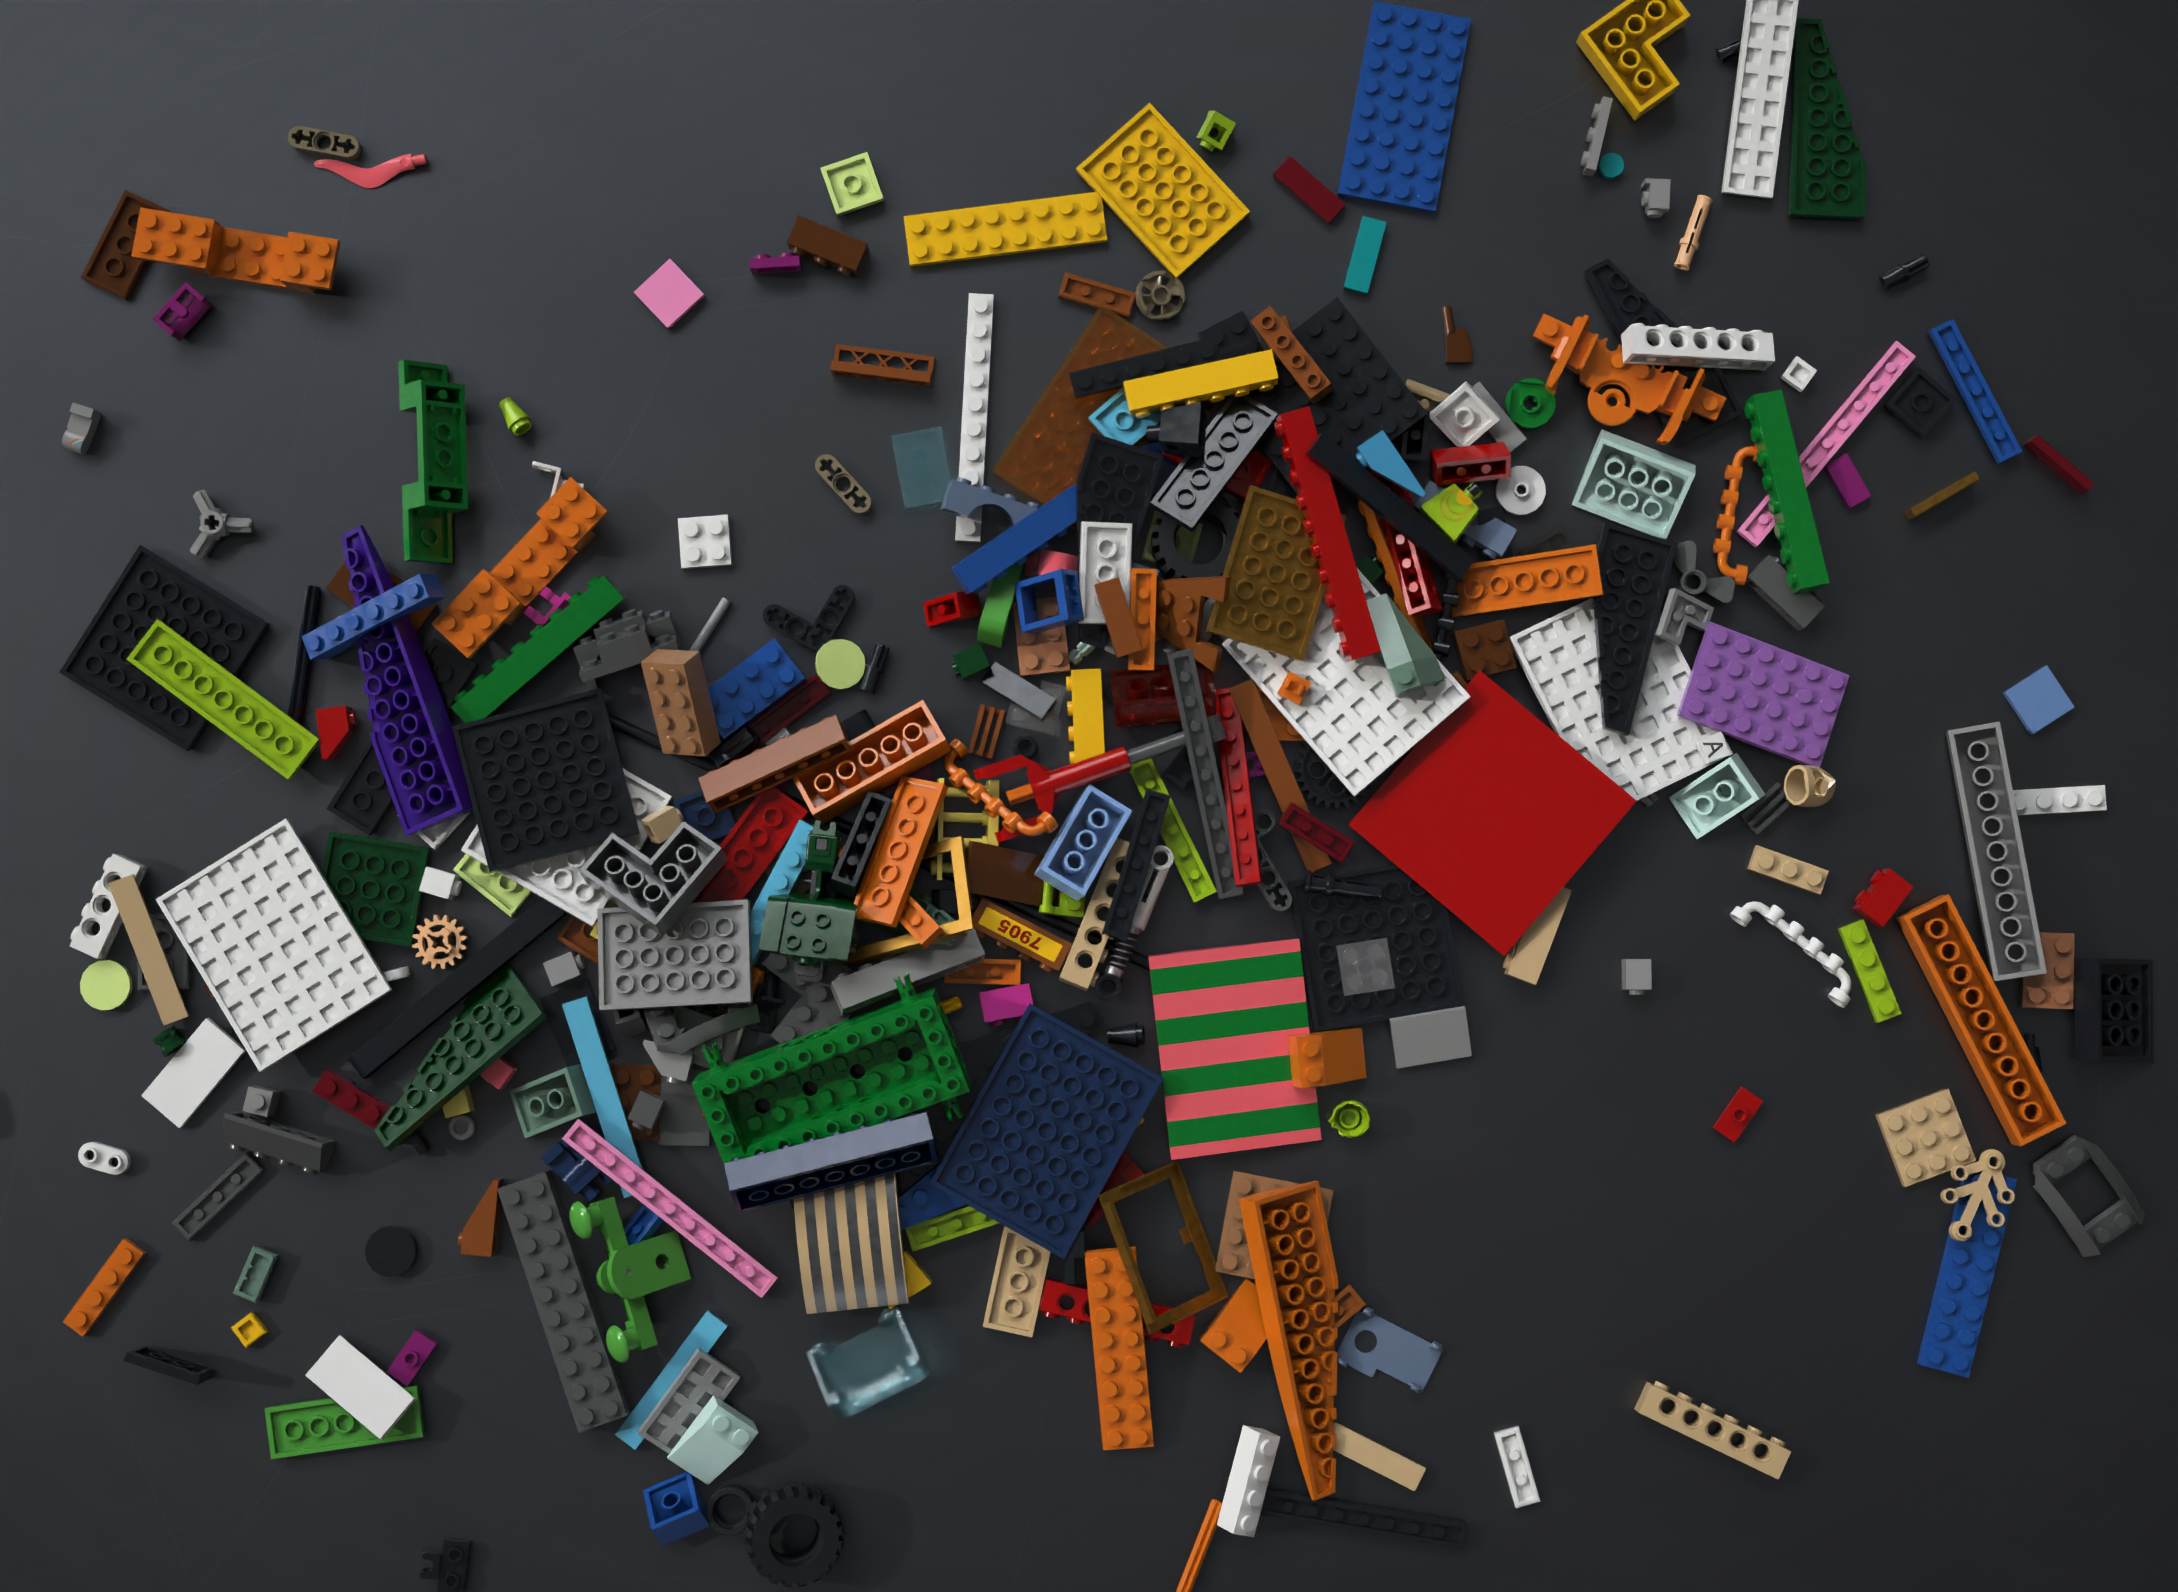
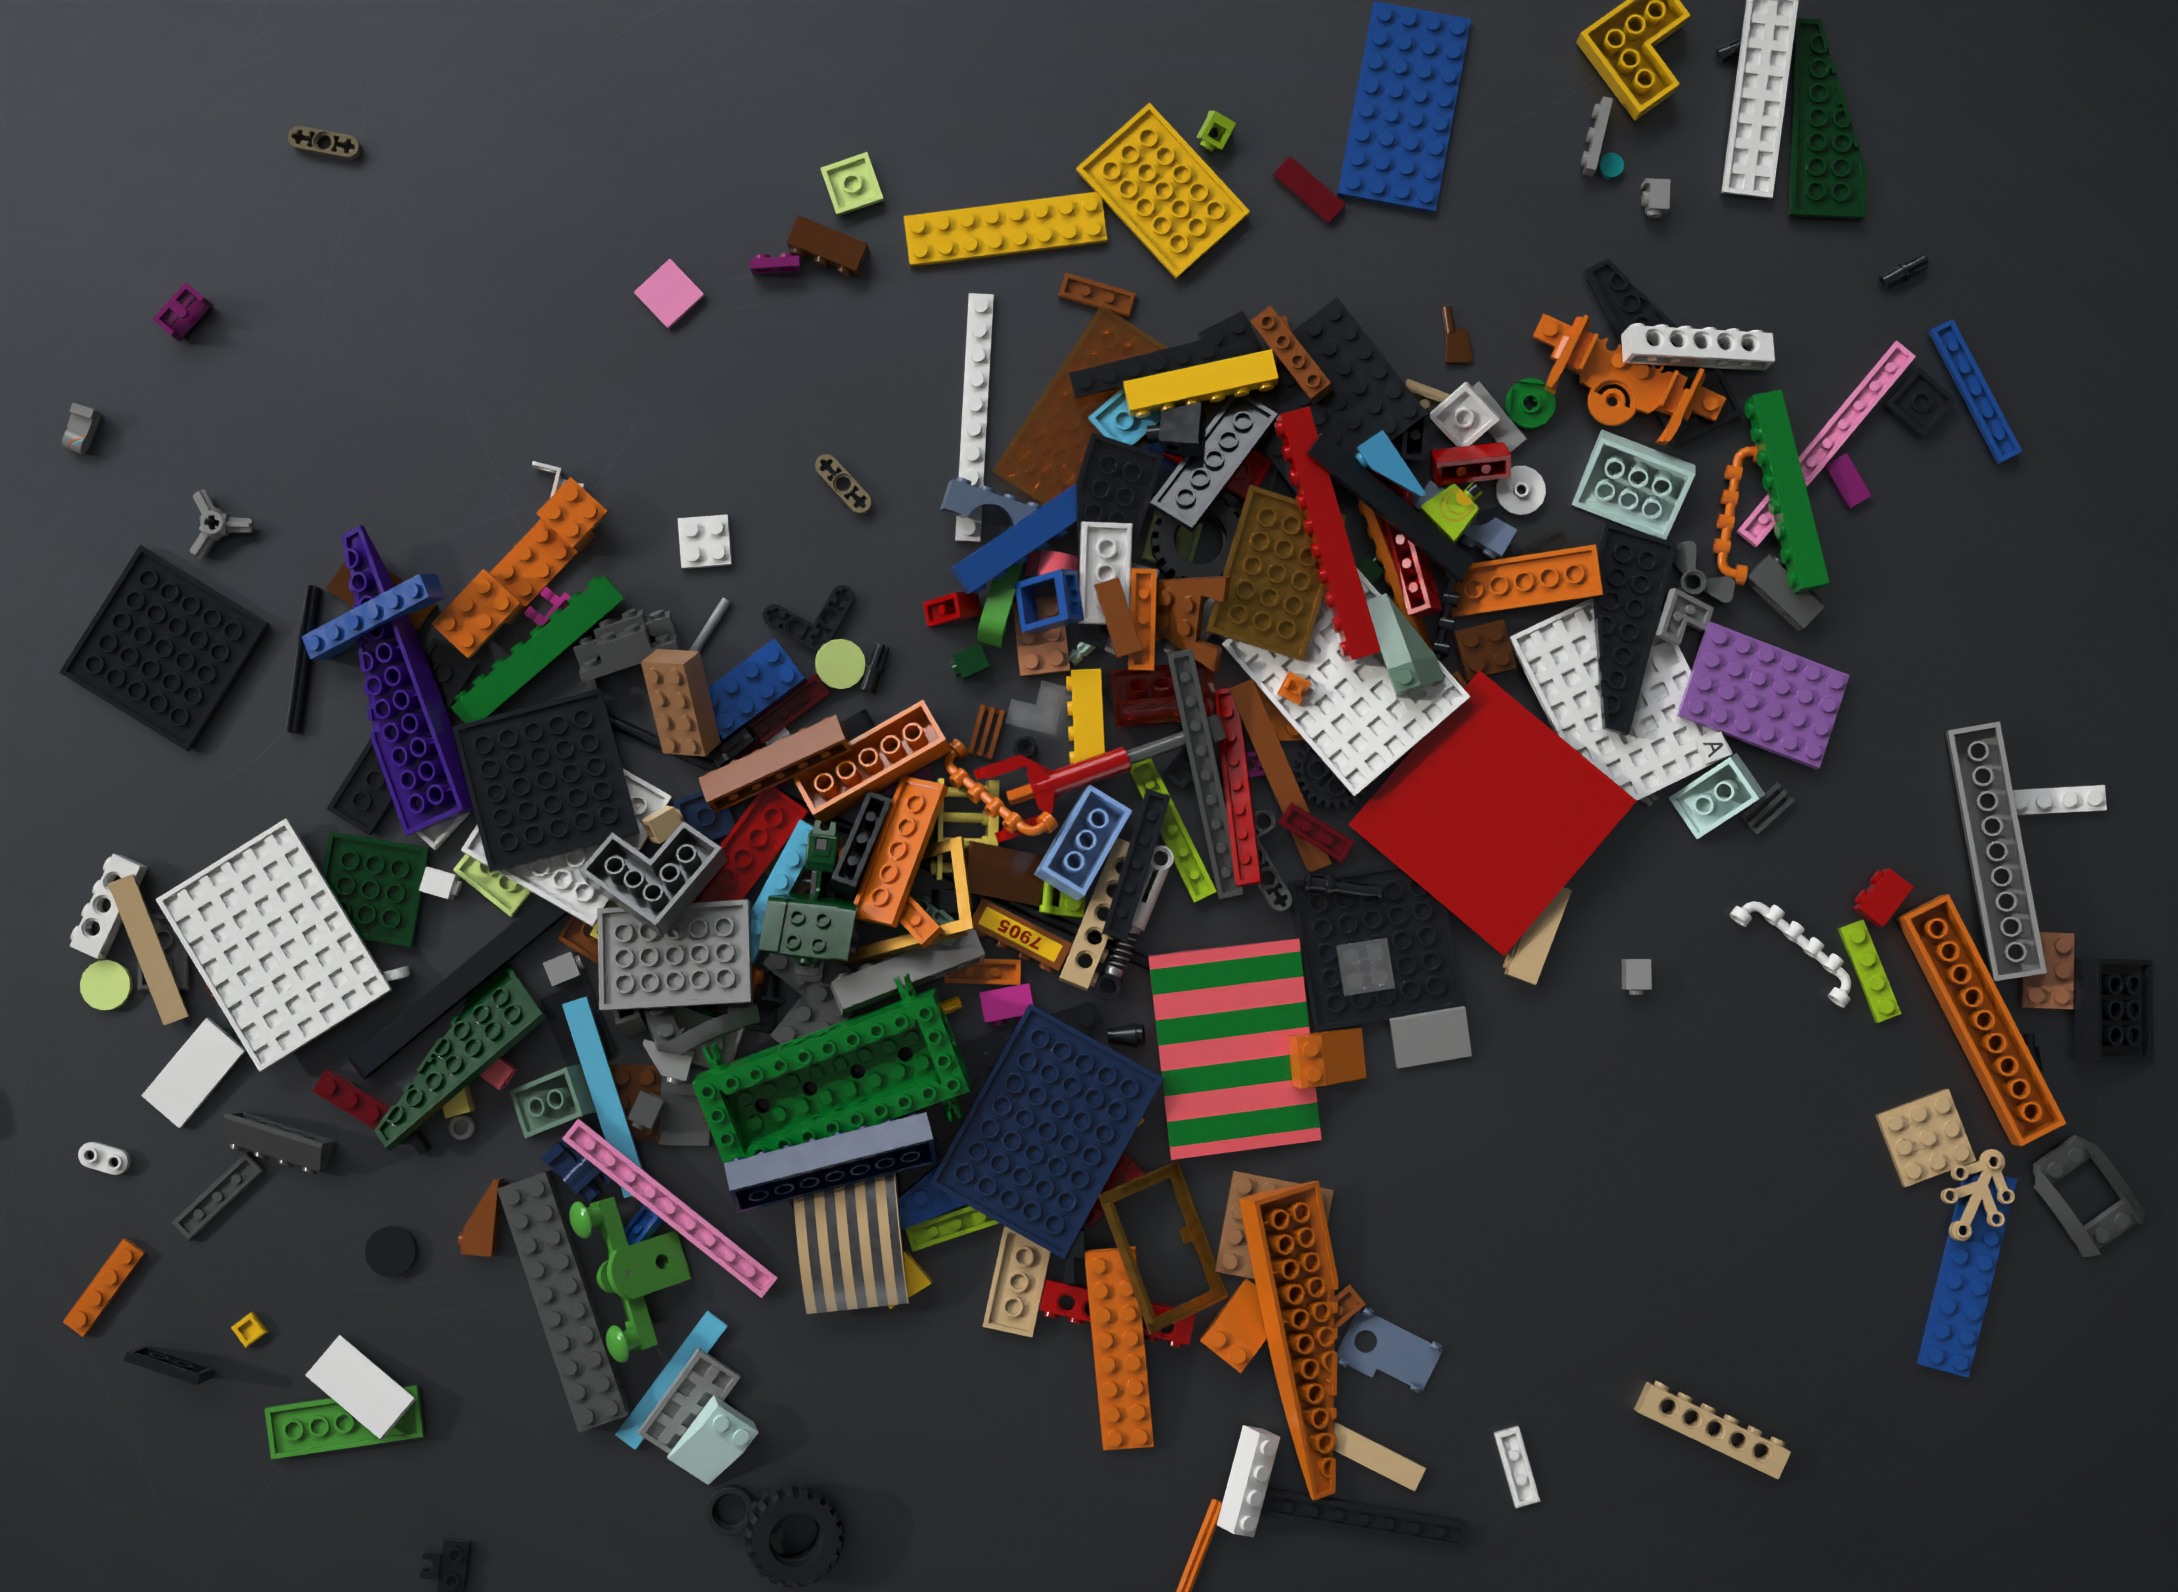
(111, 261): reddish brown tile -> none
(169, 1041): dark green wheel -> none
(215, 251): orange bracket -> none
(223, 699): lime plate -> none
(255, 1274): sand green plate -> none
(261, 1101): light grey brick -> none
(335, 729): red slope -> none
(376, 175): coral piece -> none
(412, 1357): magenta plate -> none
(441, 461): green bracket -> none
(446, 932): light nougat gear -> none
(515, 417): lime cone -> none
(675, 1508): blue slope -> none
(868, 1365): clear light blue windscreen -> none
(872, 372): dark orange fence -> none
(921, 466): clear light blue tile -> none
(1019, 691): tile -> none
(1160, 295): dark tan piece -> none
(1350, 1118): lime hair -> none
(1364, 255): teal tile -> none
(1684, 259): light nougat pin -> none
(1737, 1114): red plate -> none
(1788, 870): tan plate -> none
(1798, 374): white plate -> none
(1808, 786): tan piece -> none
(1942, 496): pearl gold tile -> none
(2038, 700): medium blue tile -> none
(2059, 464): dark red tile -> none

